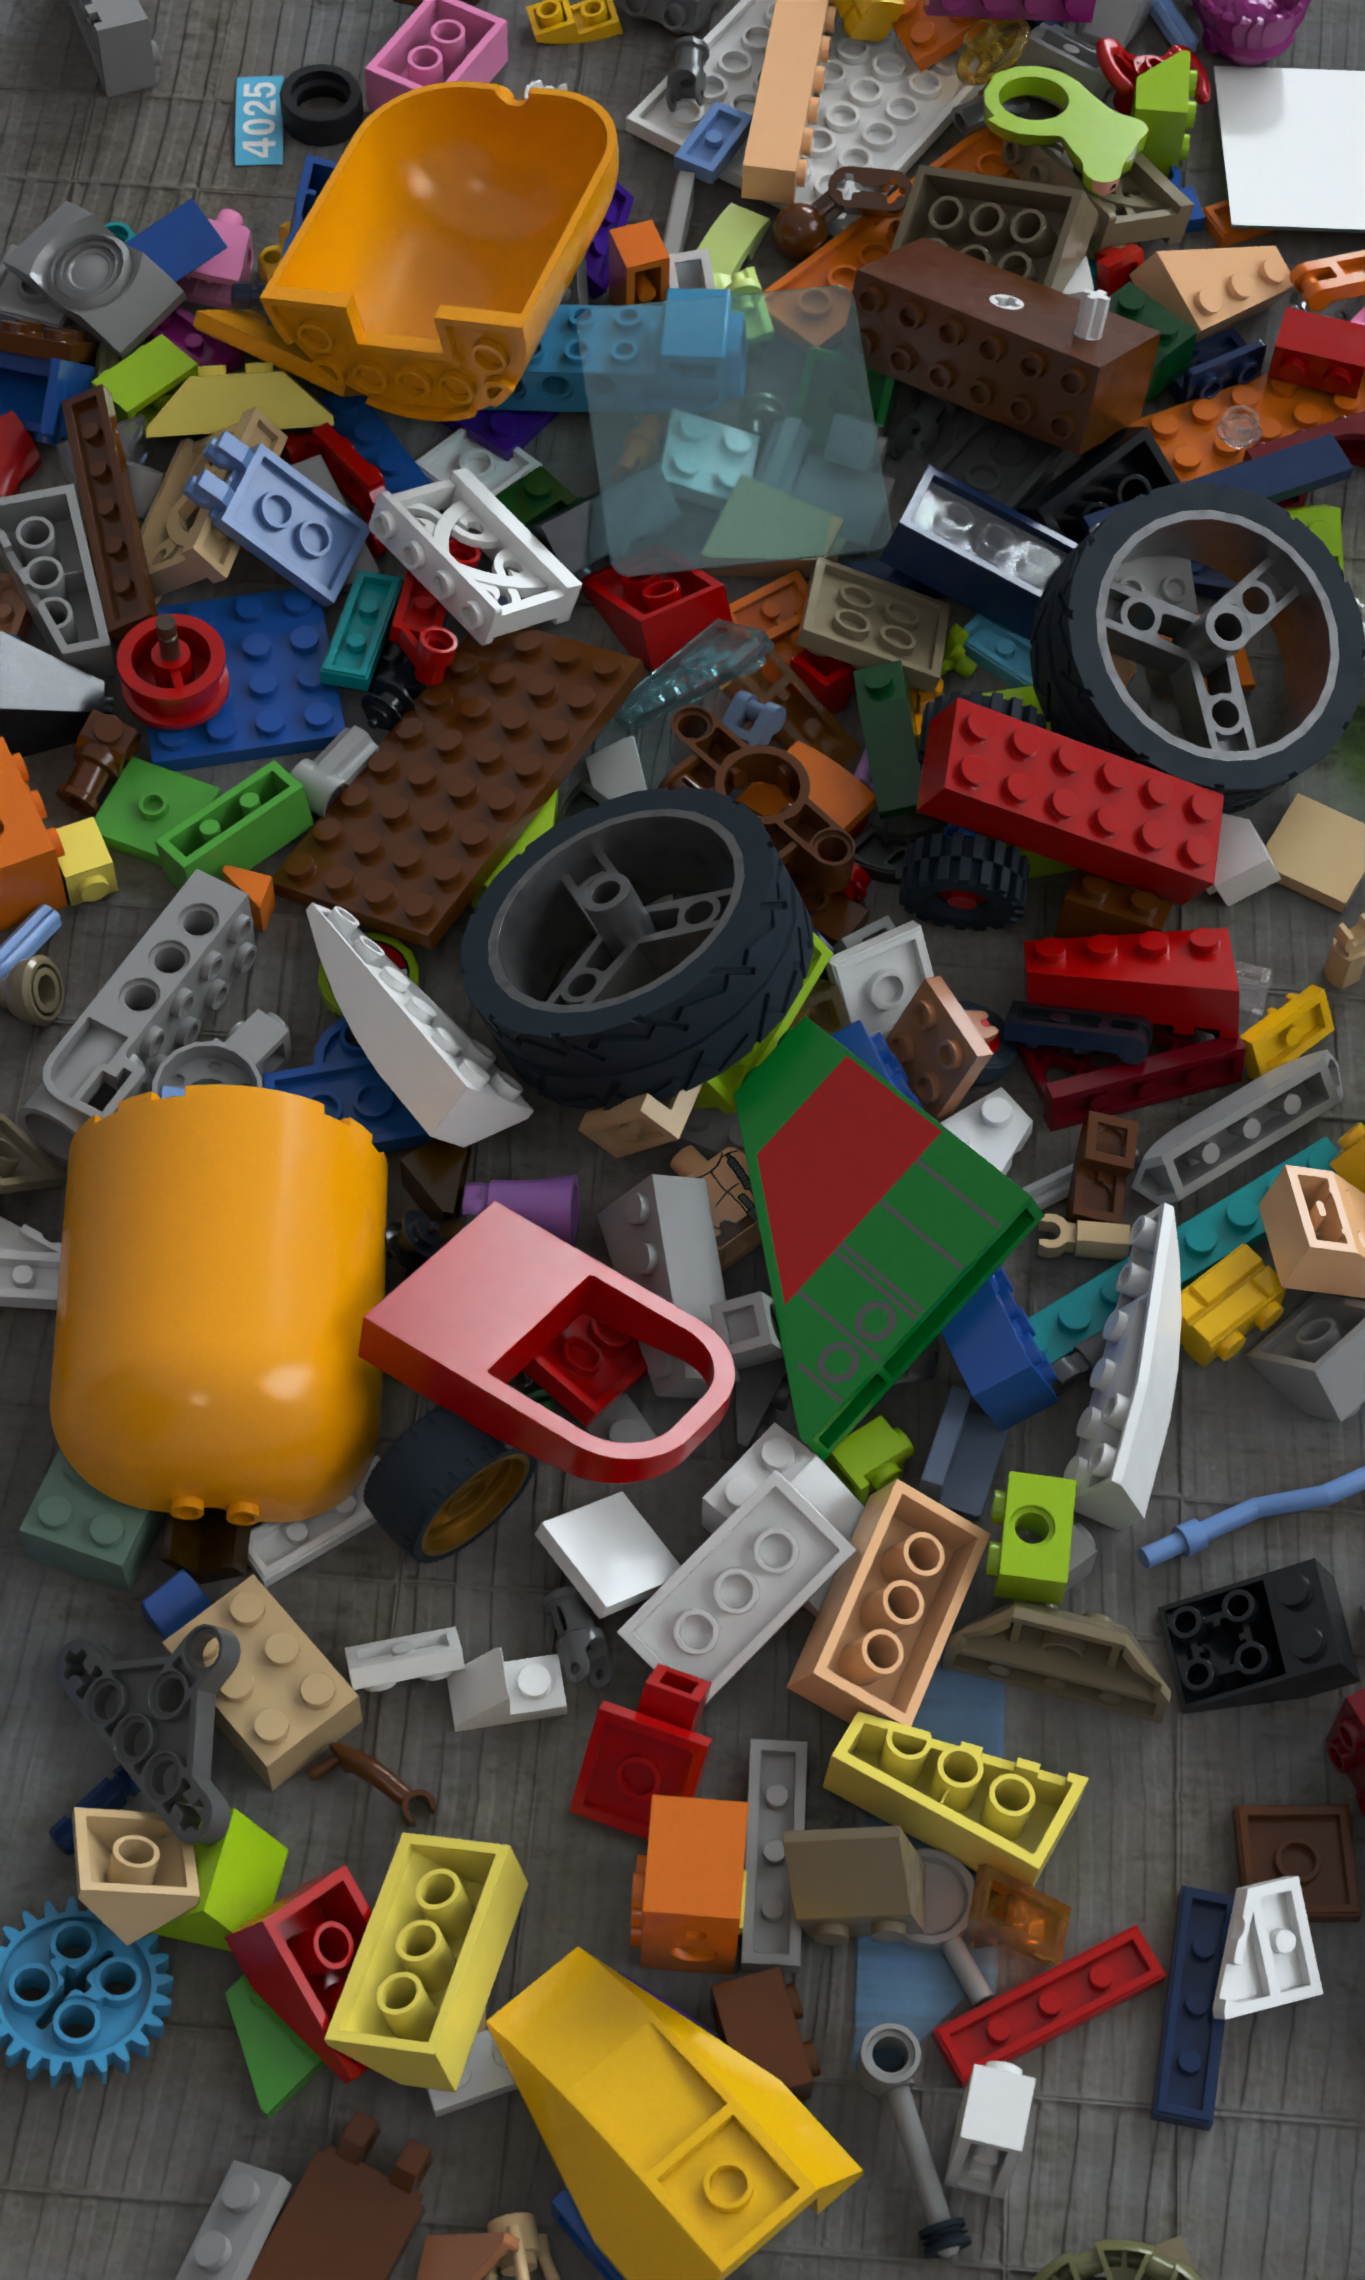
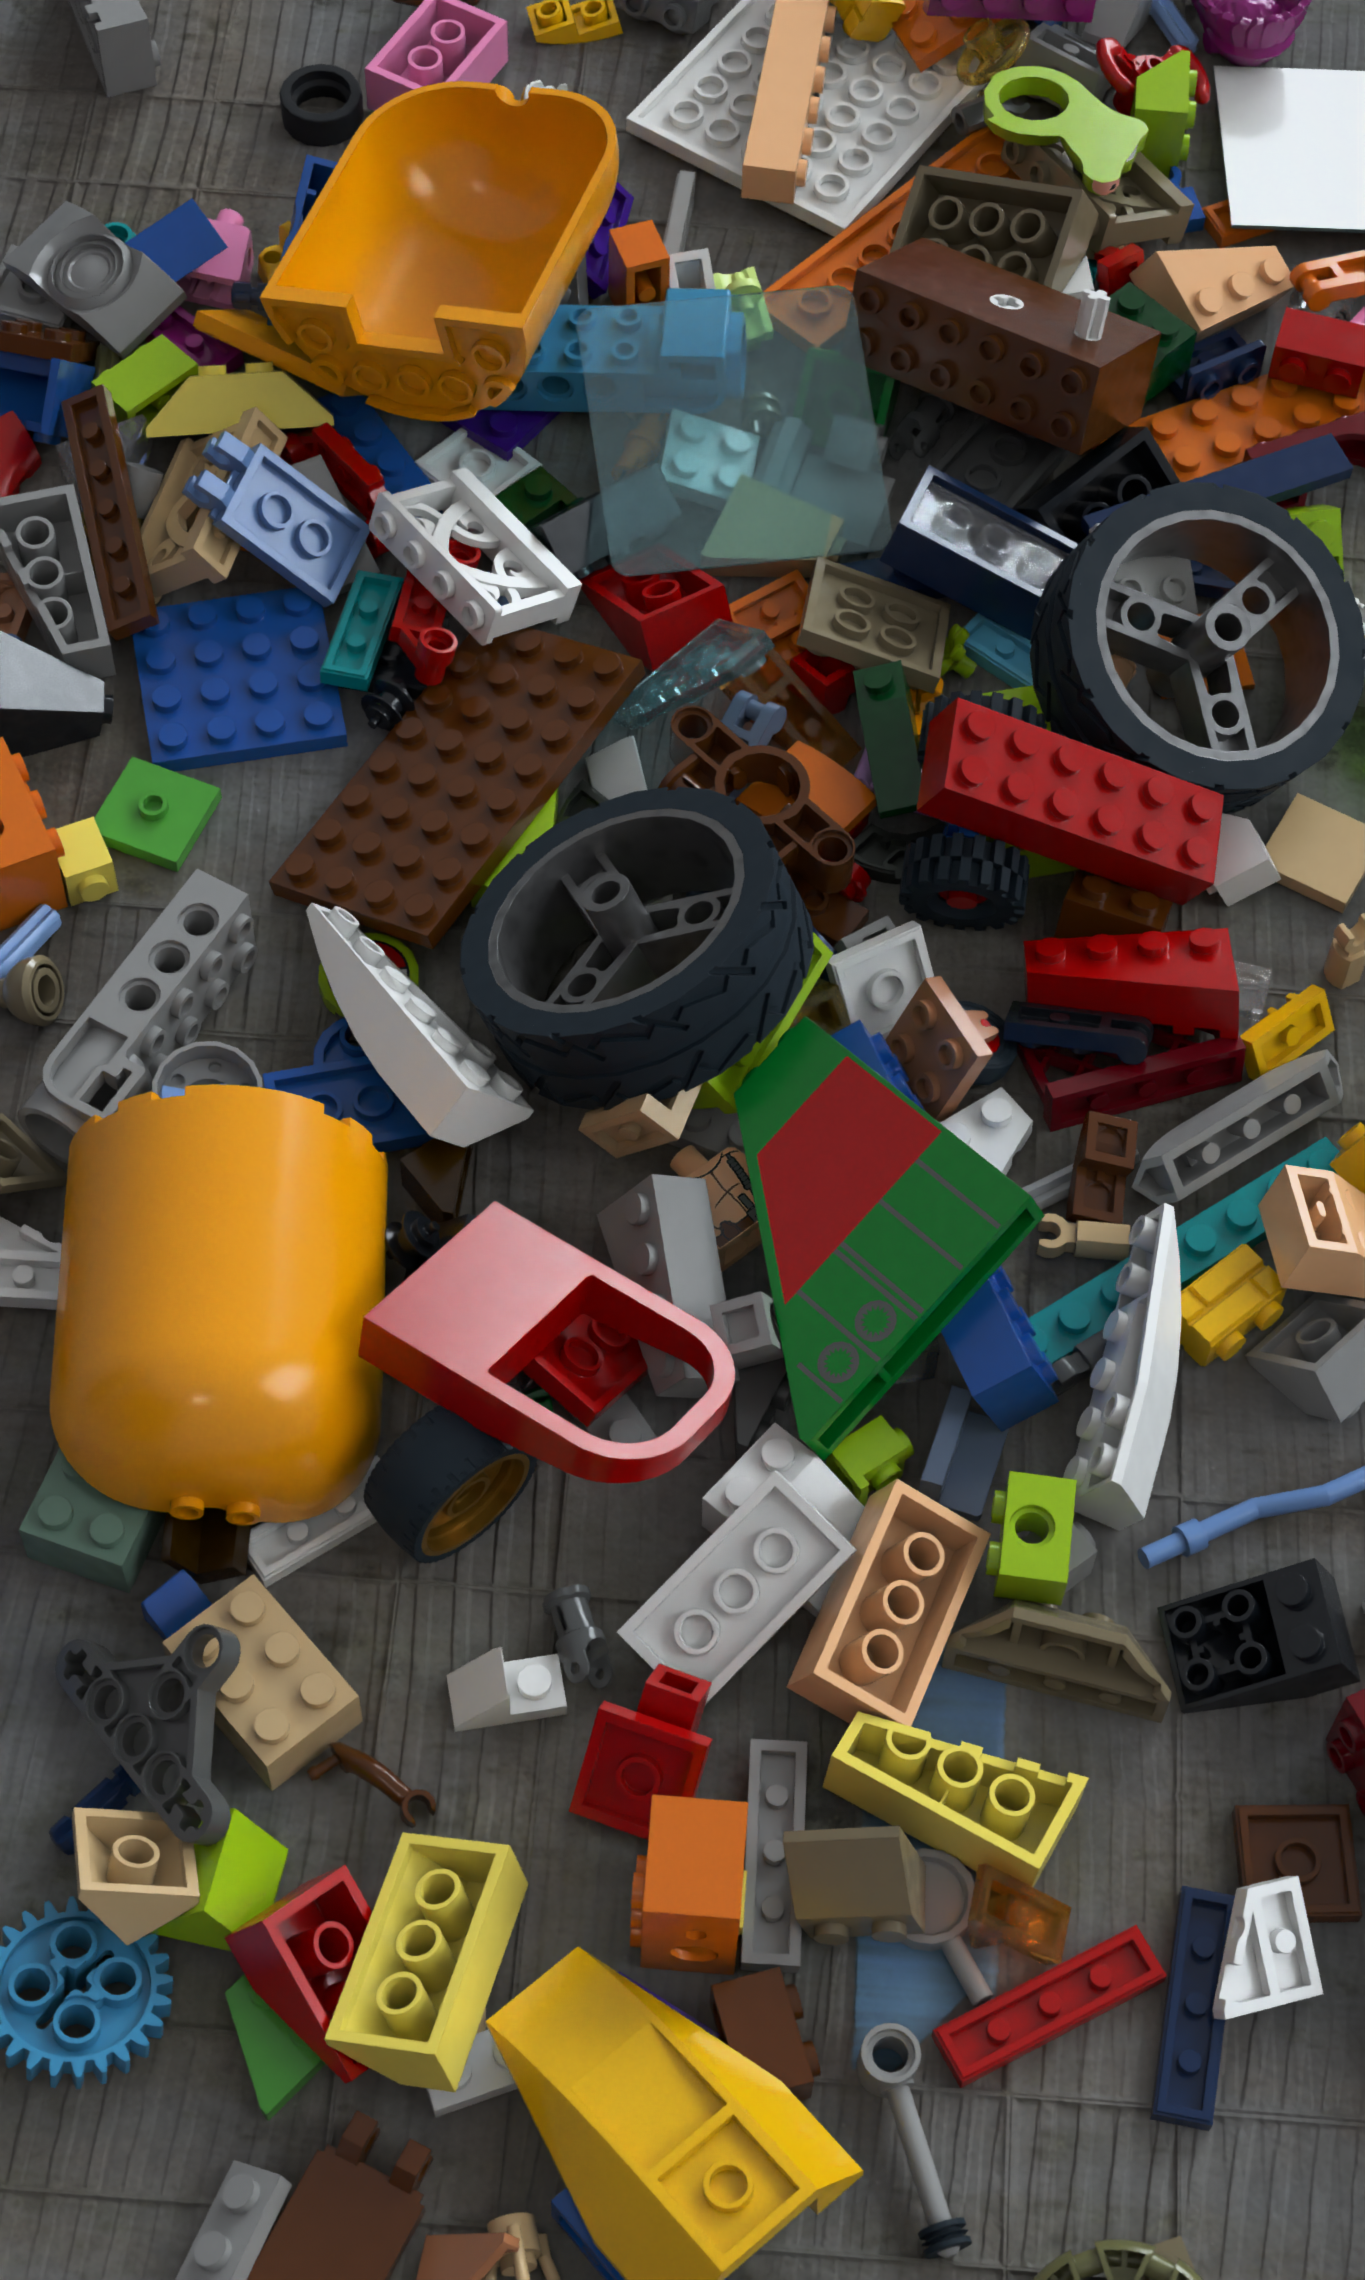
(101, 756): reddish brown connector -> none
(173, 671): red wheel -> none
(237, 827): bright green brick -> none
(258, 121): medium azure sticker -> none
(260, 892): orange slope -> none
(264, 1040): light grey brick -> none
(334, 767): light grey piece -> none
(421, 1655): white plate -> none
(544, 1201): medium lavender plant -> none
(608, 1553): white tile -> none
(687, 76): dark grey piece -> none
(713, 142): medium blue plate -> none
(734, 238): yellowish green slope -> none
(803, 227): reddish brown beam -> none
(990, 2129): white brick -> none
(1239, 426): clear plate -> none

